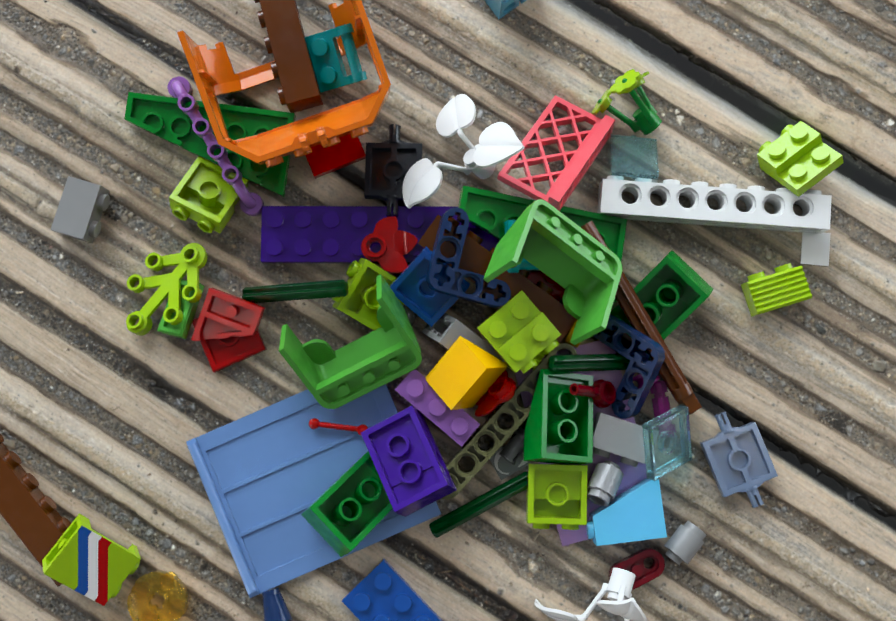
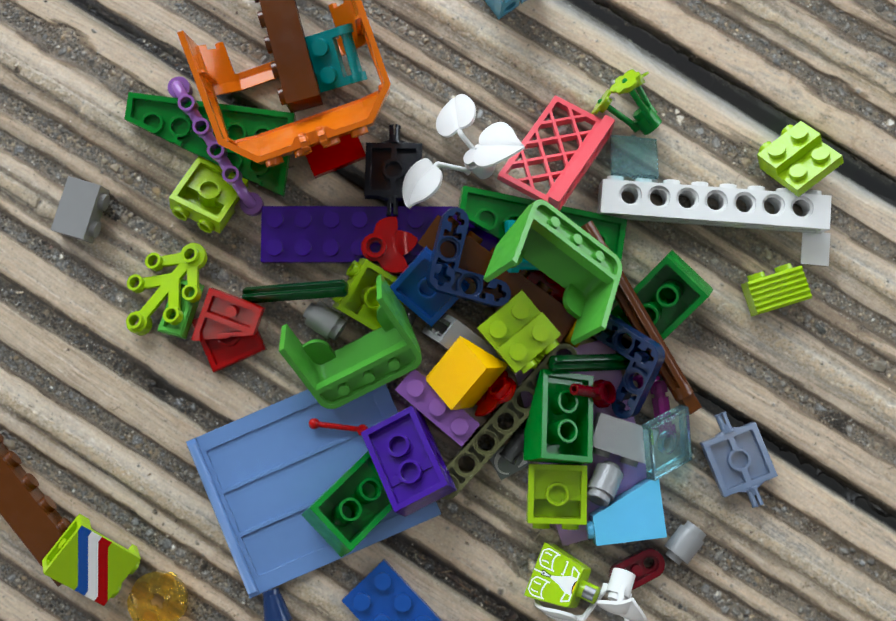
(324, 320): none -> light grey brick
(479, 505): dark green axle -> none
(561, 579): none -> lime torso

